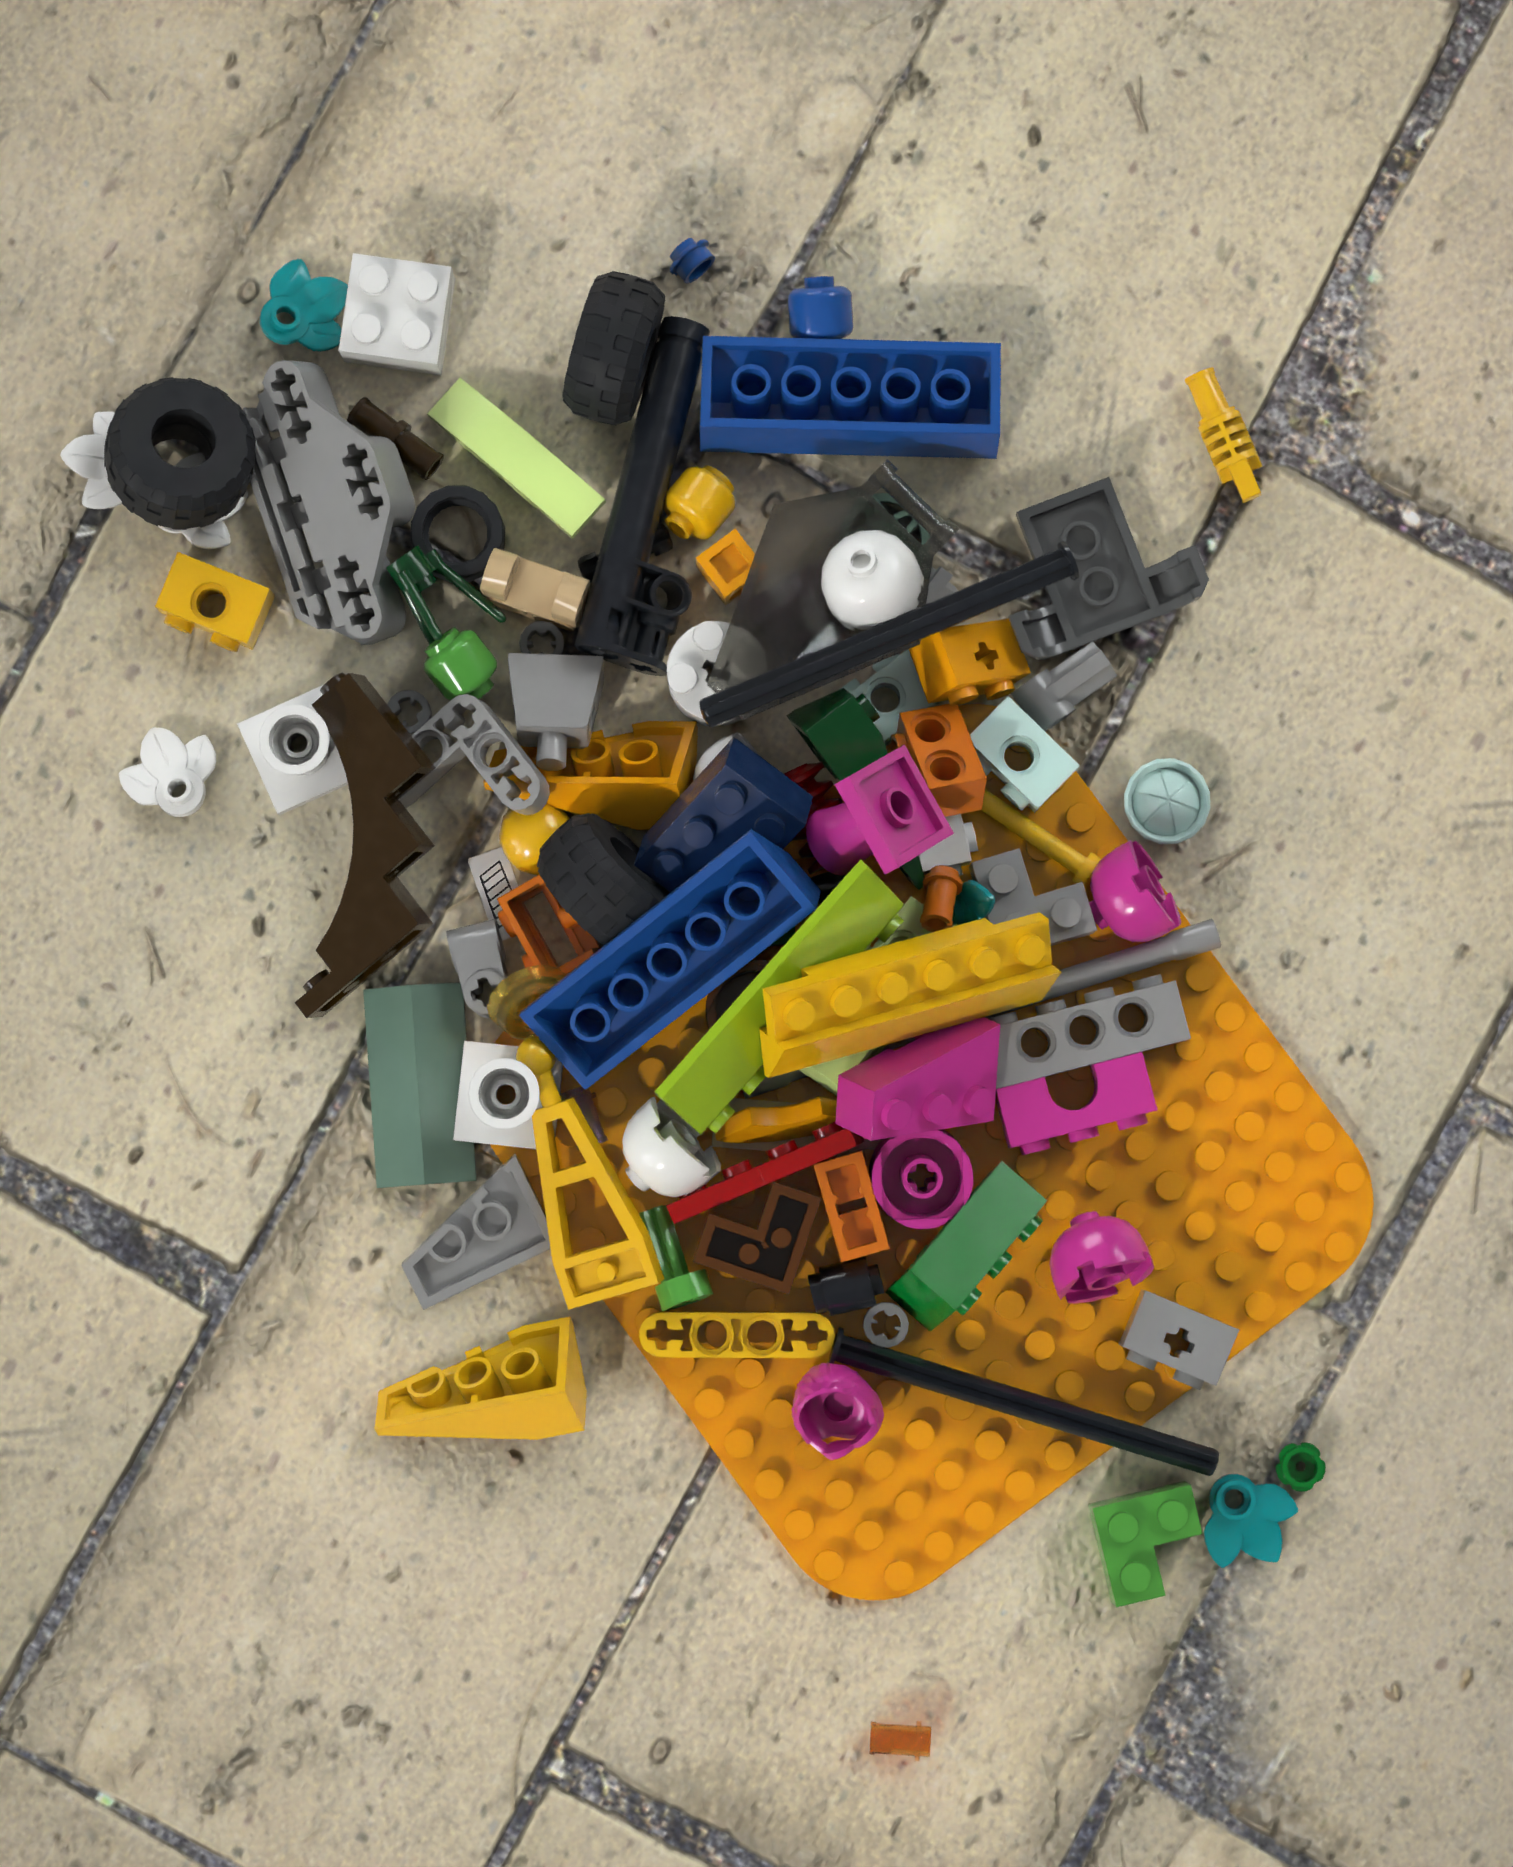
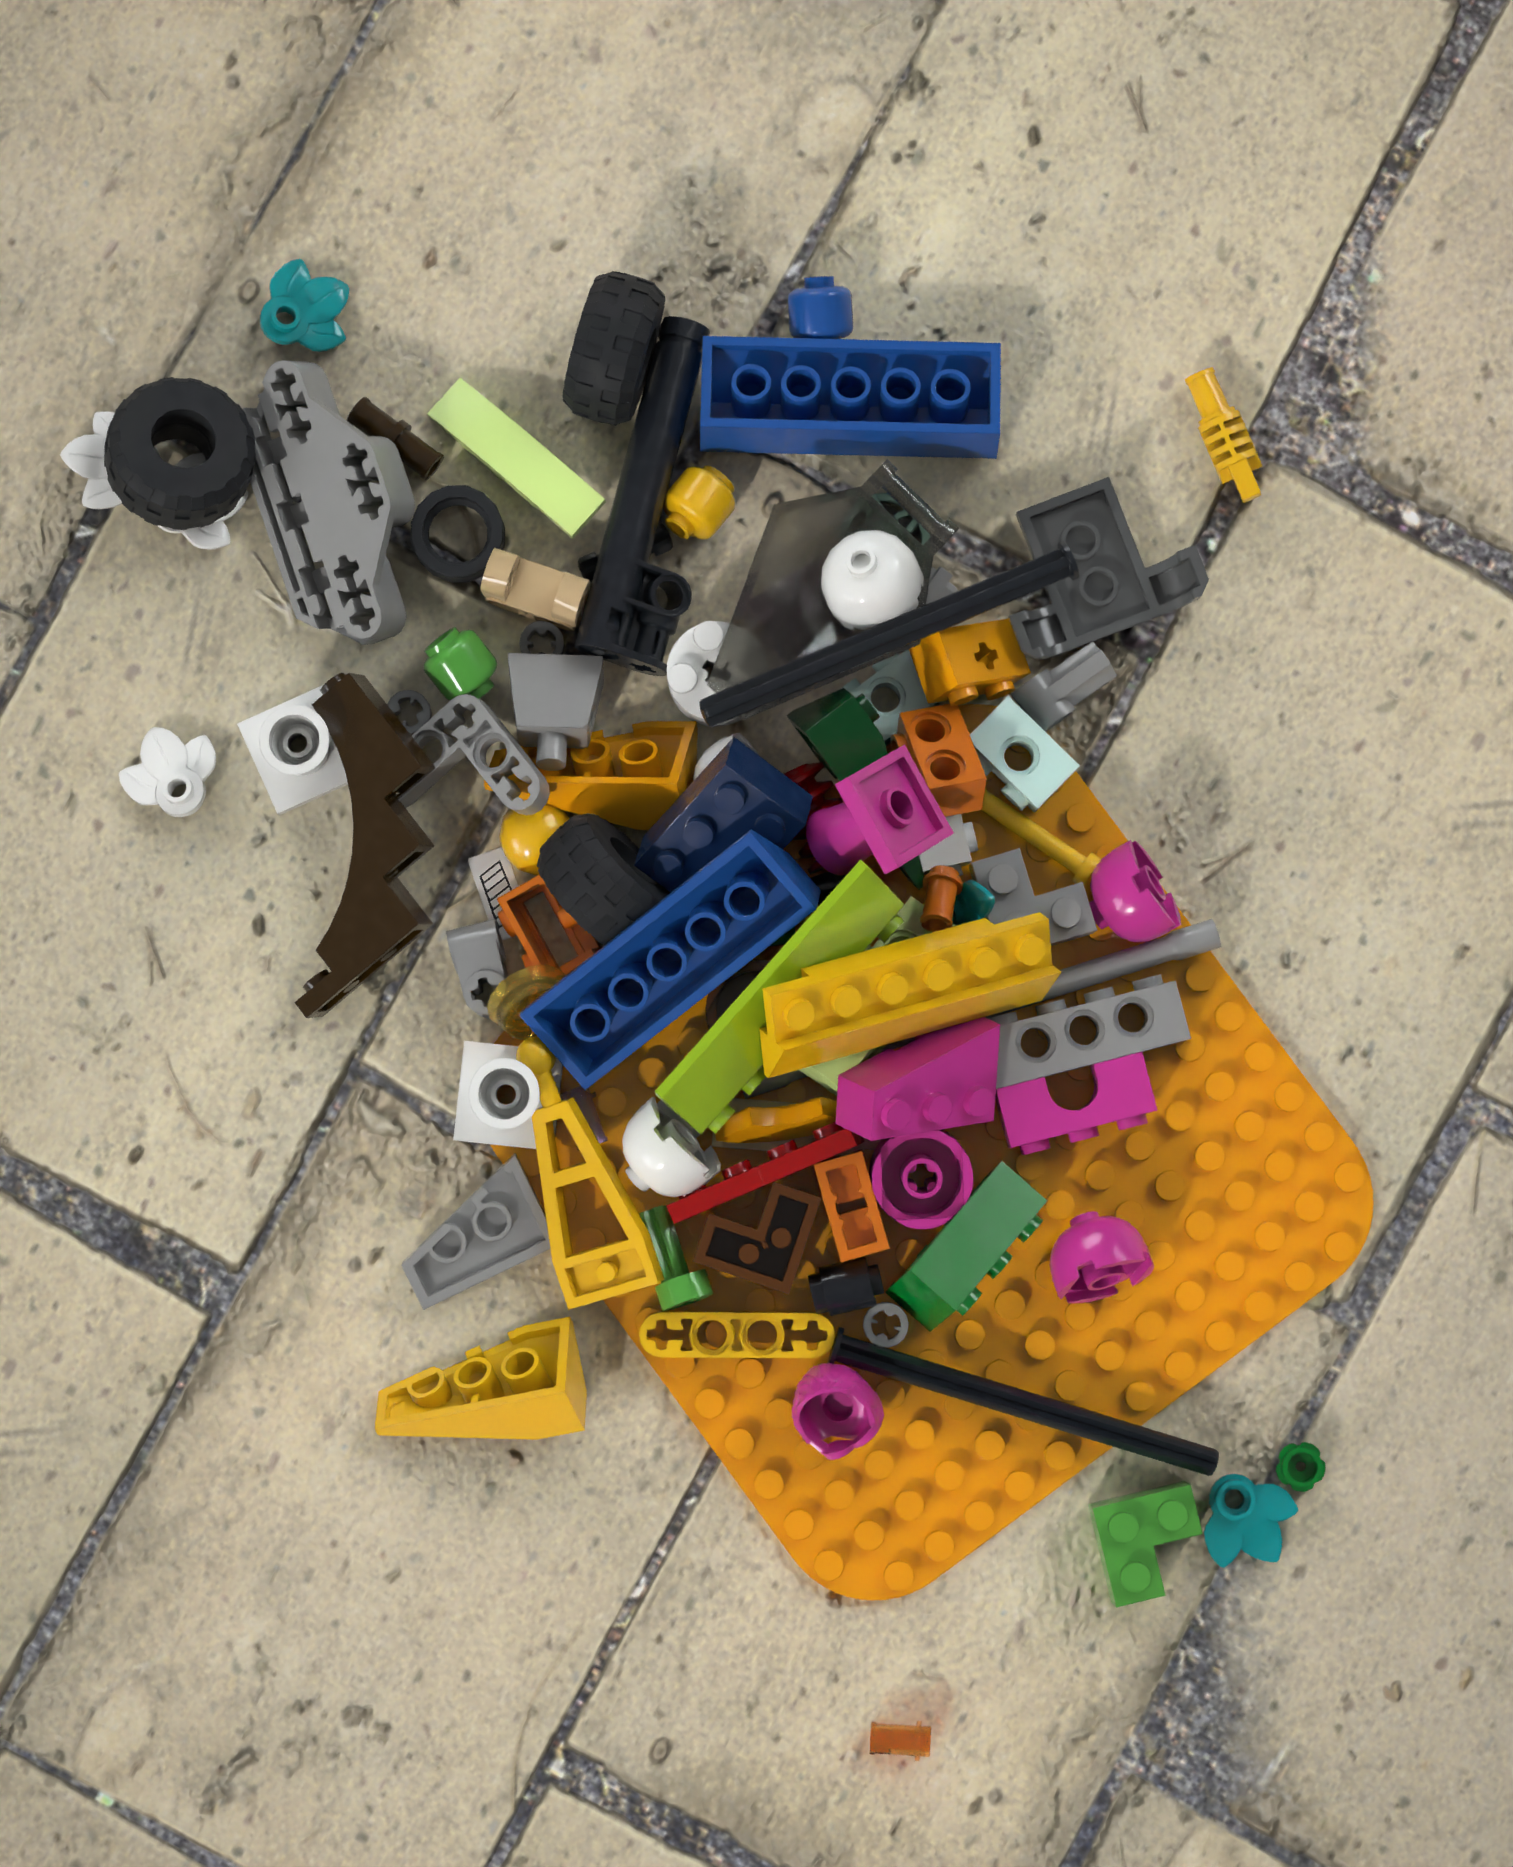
(193, 581): yellow brick -> none
(397, 314): white brick -> none
(414, 574): dark green plant -> none
(414, 1083): sand green slope -> none
(691, 259): blue plate -> none
(726, 565): light orange brick -> none
(1167, 801): light aqua hat -> none
(1208, 1340): light grey brick -> none

